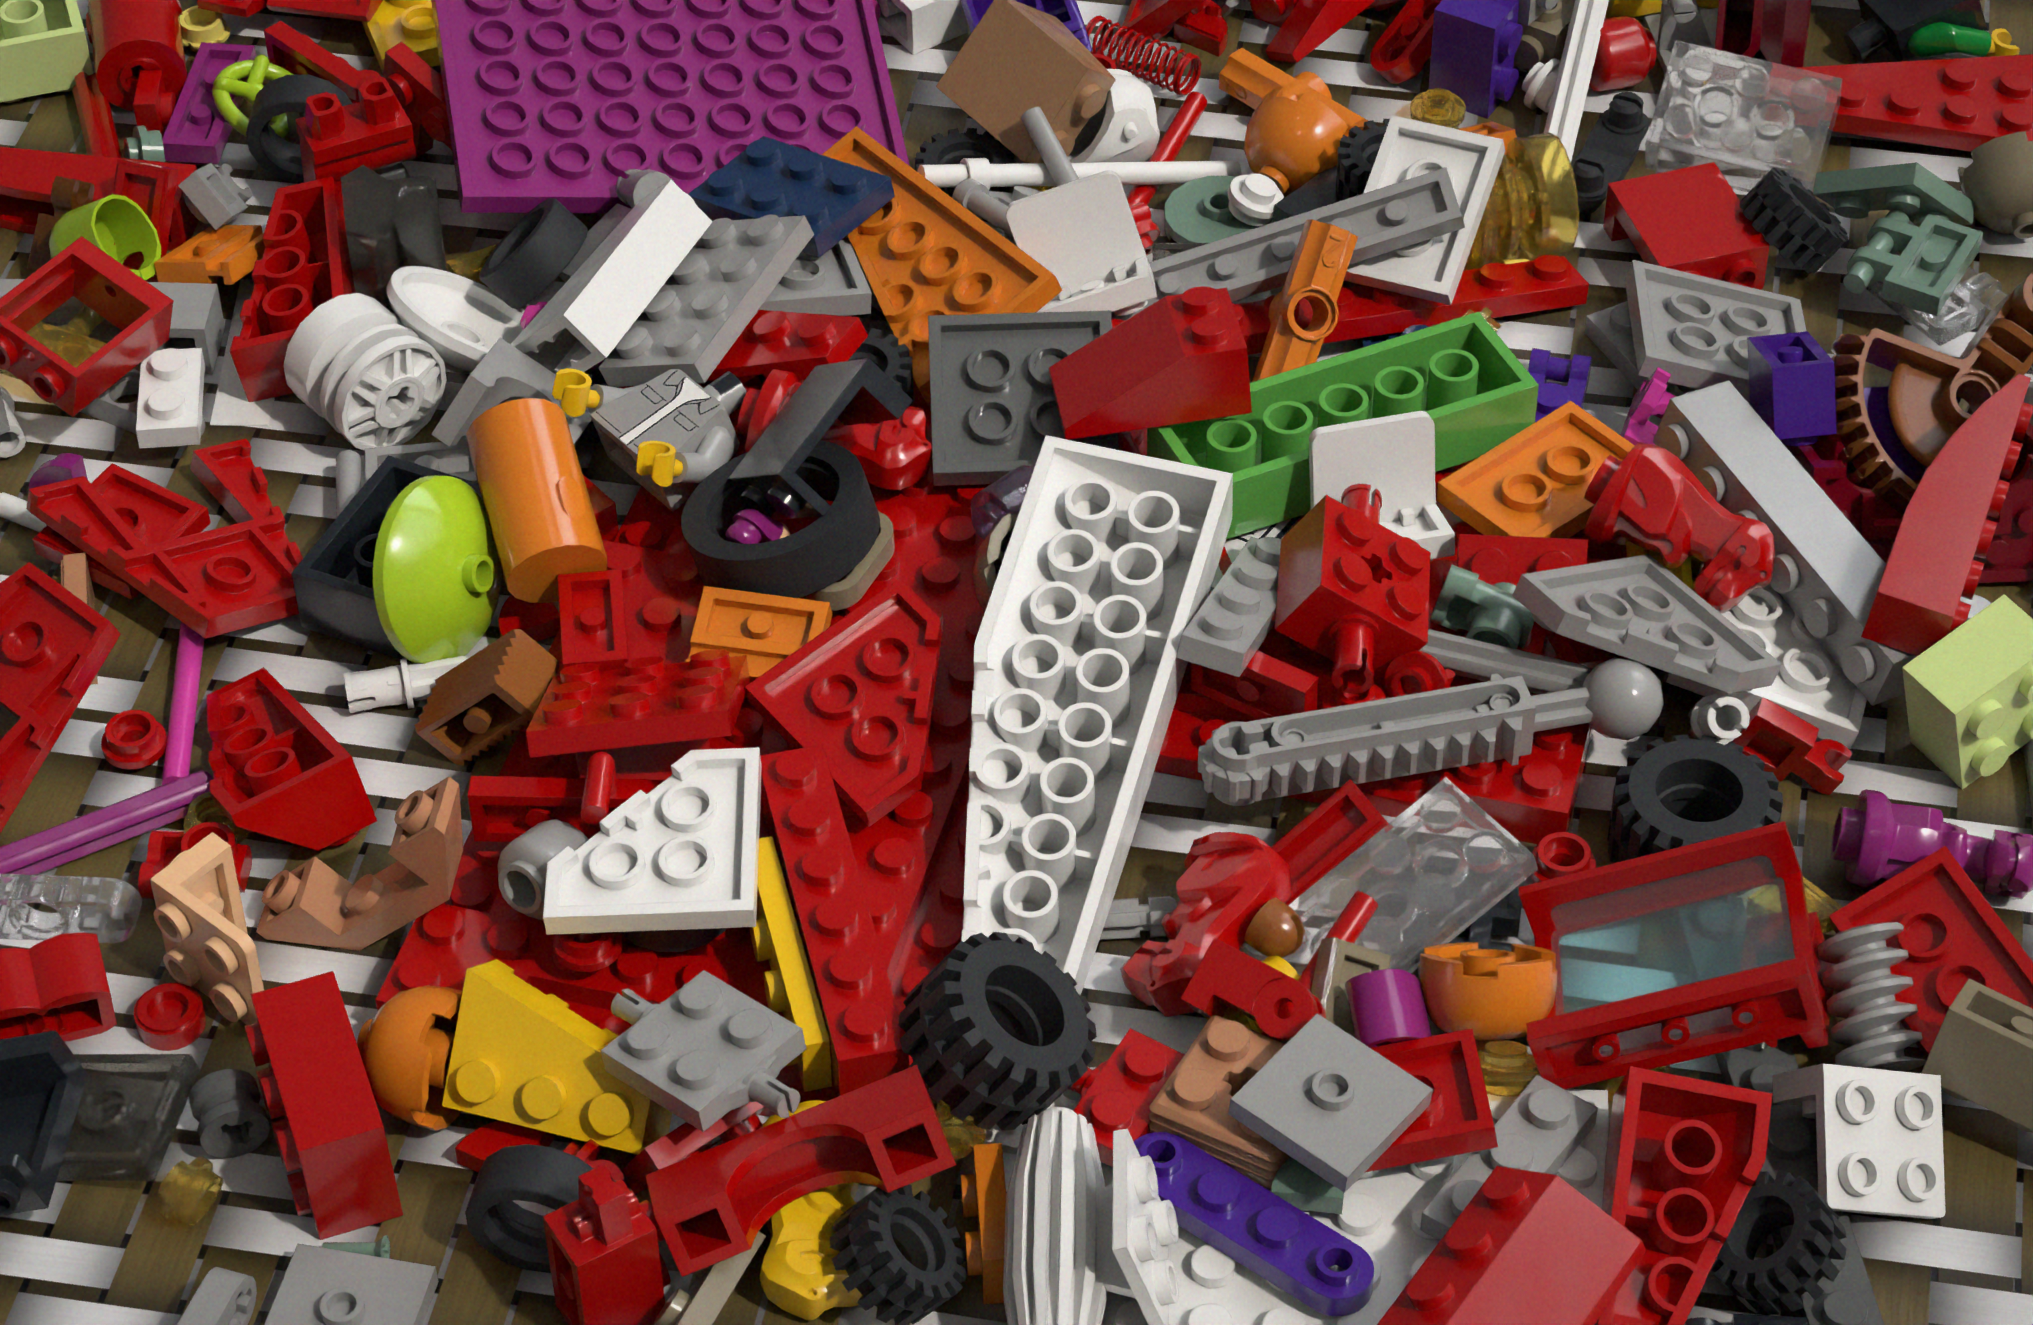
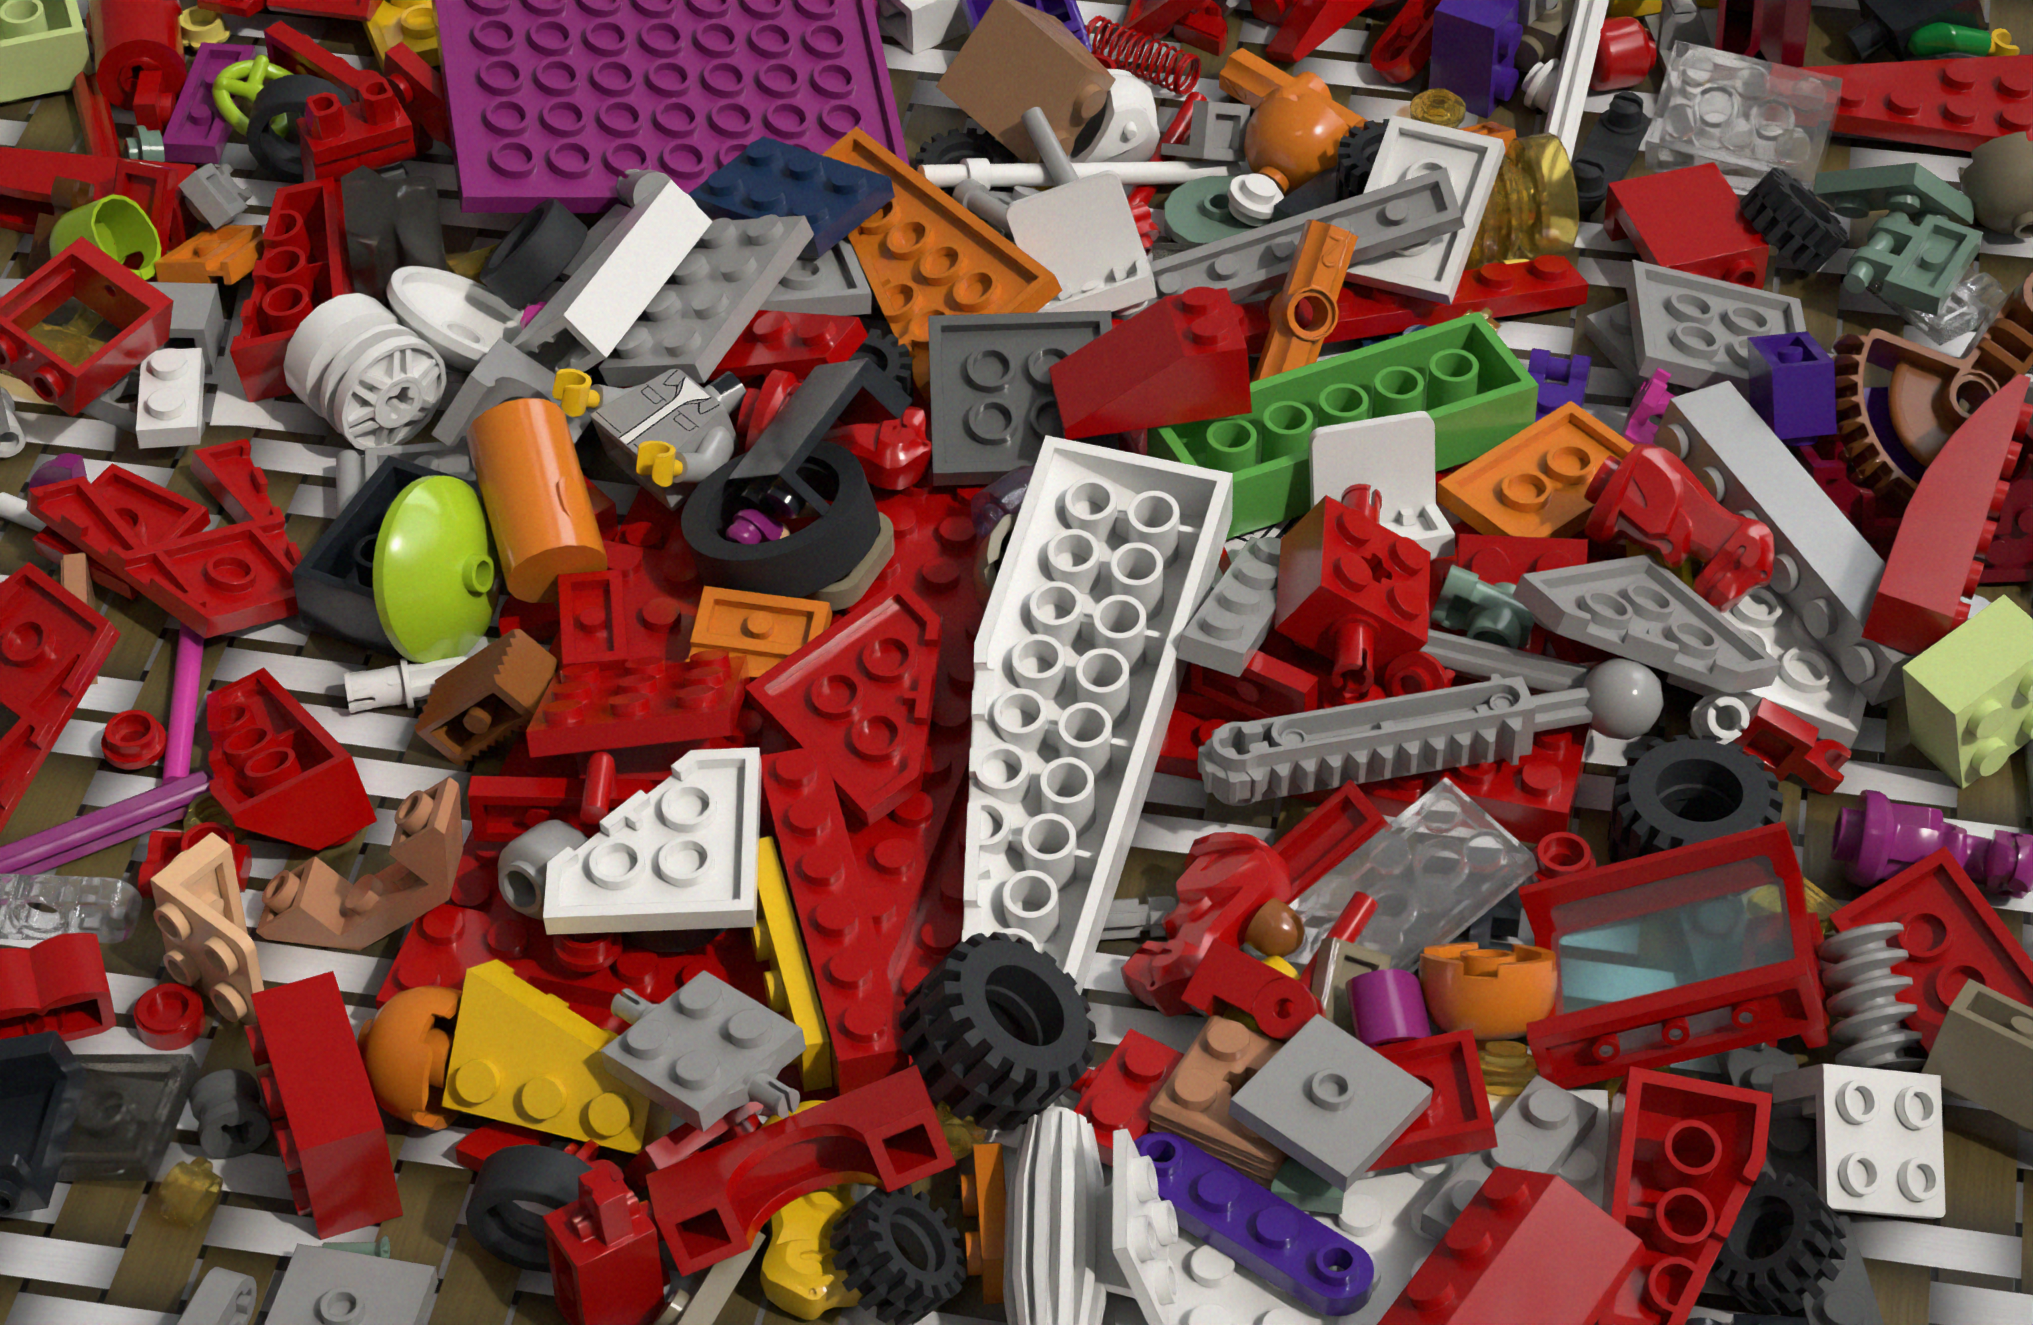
(1215, 132): none -> light grey panel

